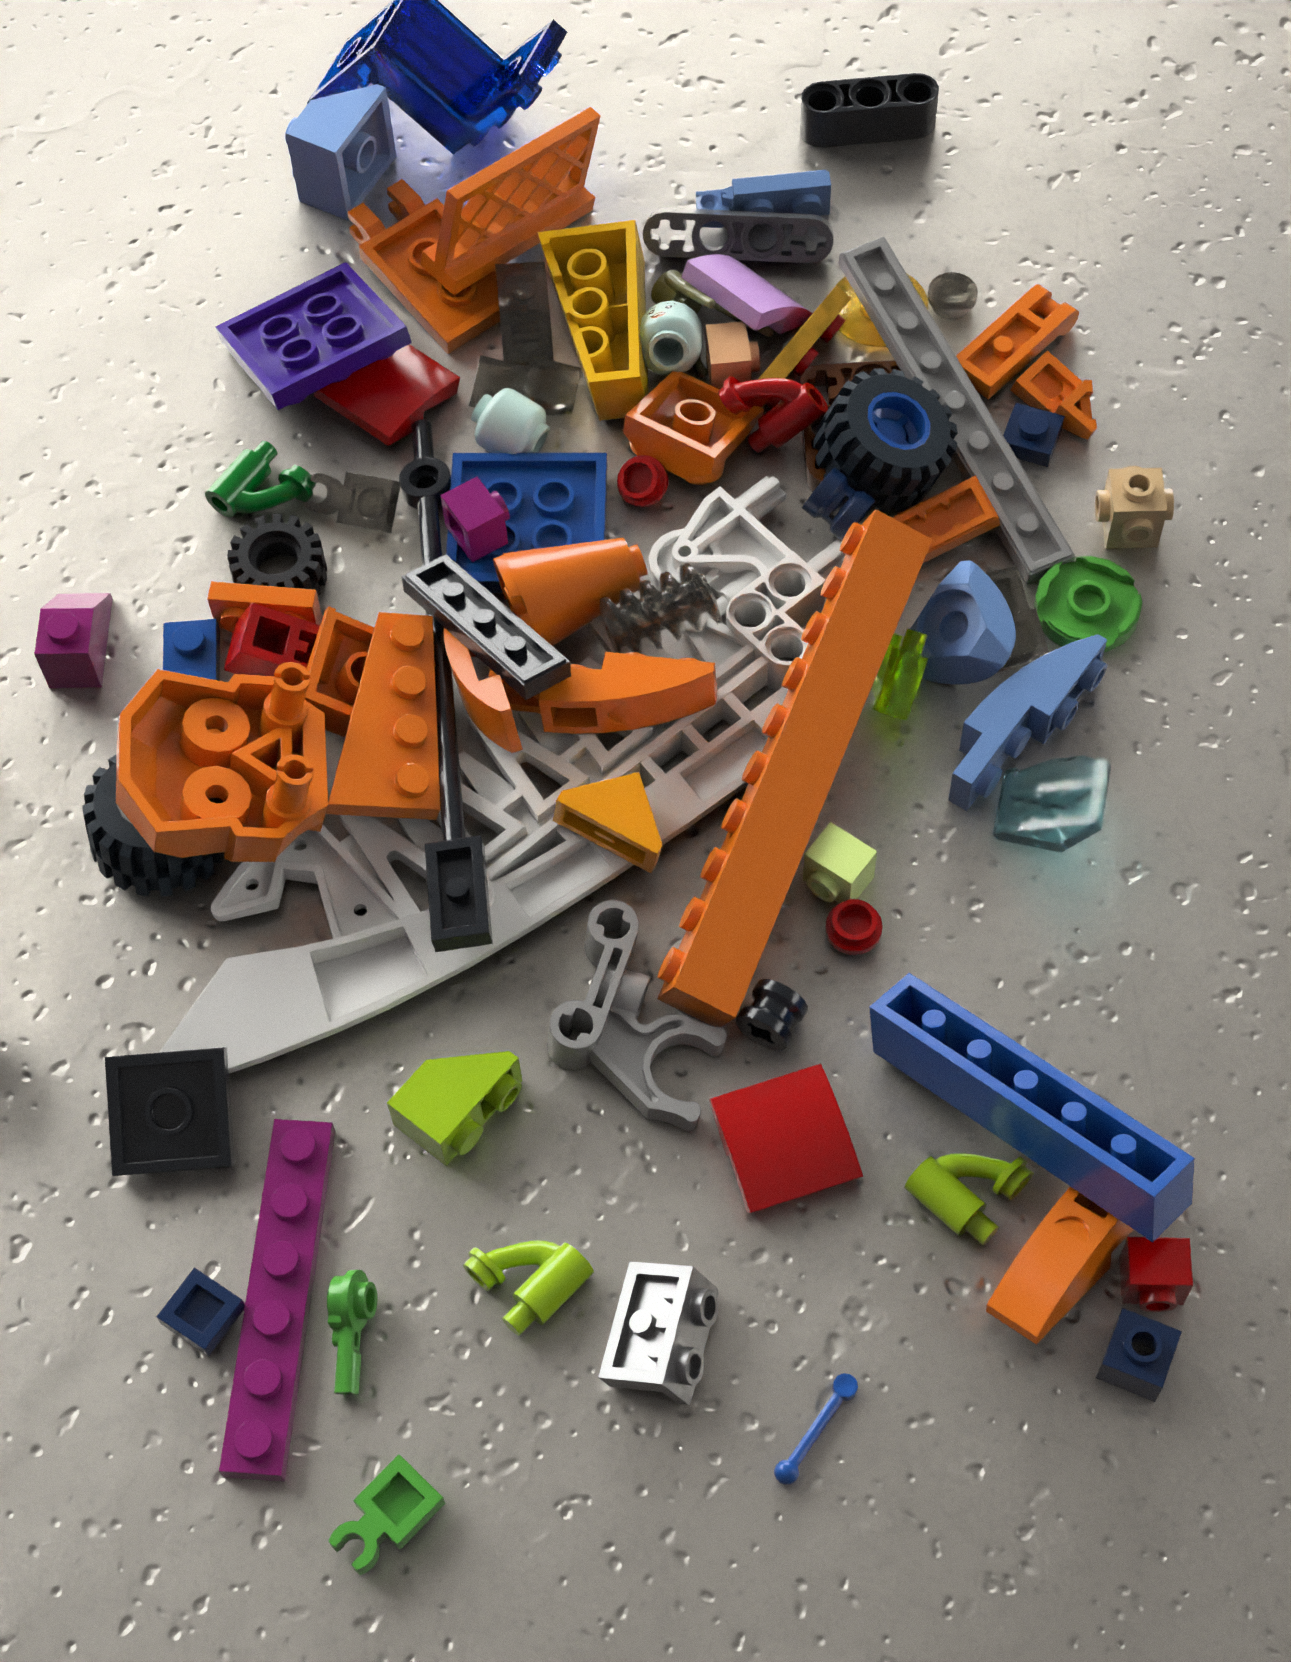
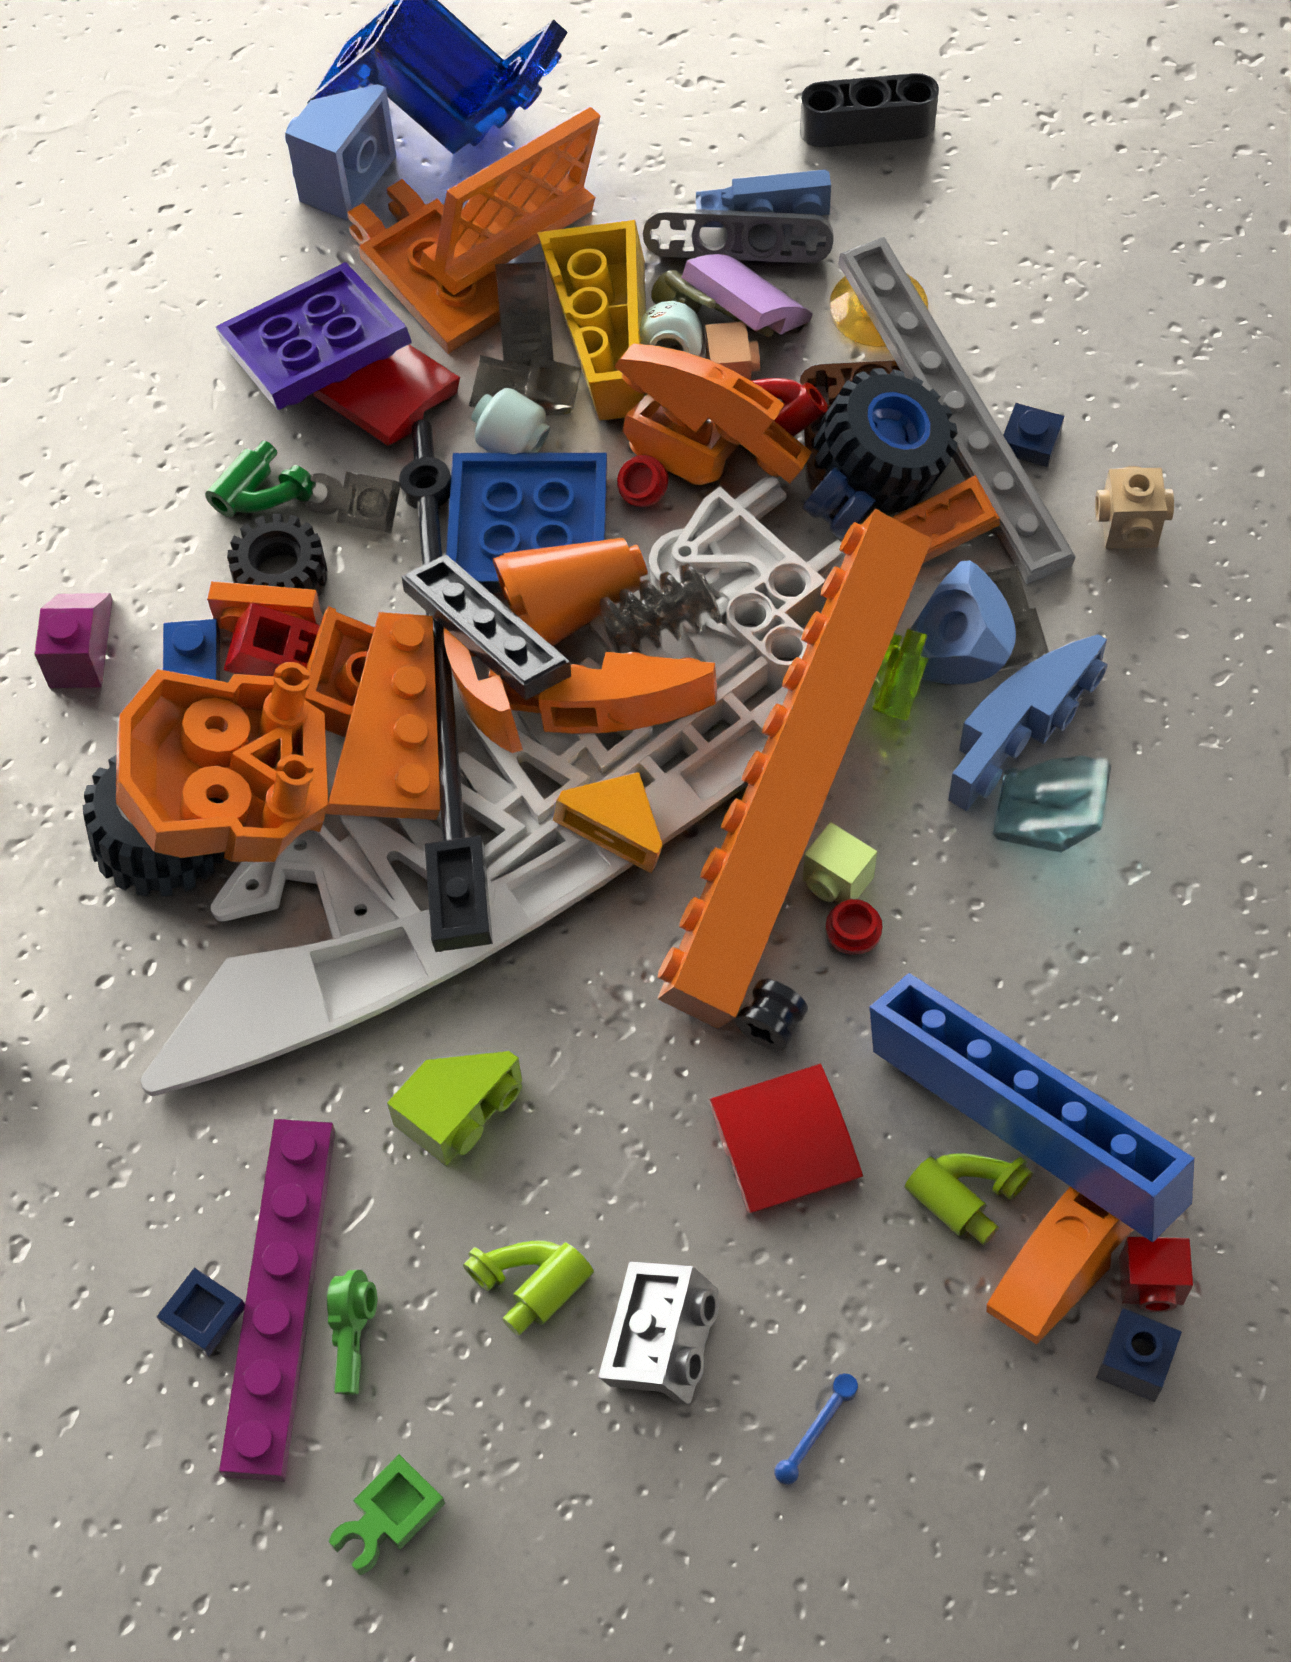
(169, 1111): black plate -> none
(475, 518): magenta plate -> none
(609, 1023): light grey piece -> none
(700, 389): none -> orange slope
(799, 351): pearl gold plate -> none
(952, 295): clear smoke plate -> none
(1015, 339): orange plate -> none
(1056, 389): orange slope -> none
(1088, 600): bright green tile -> none

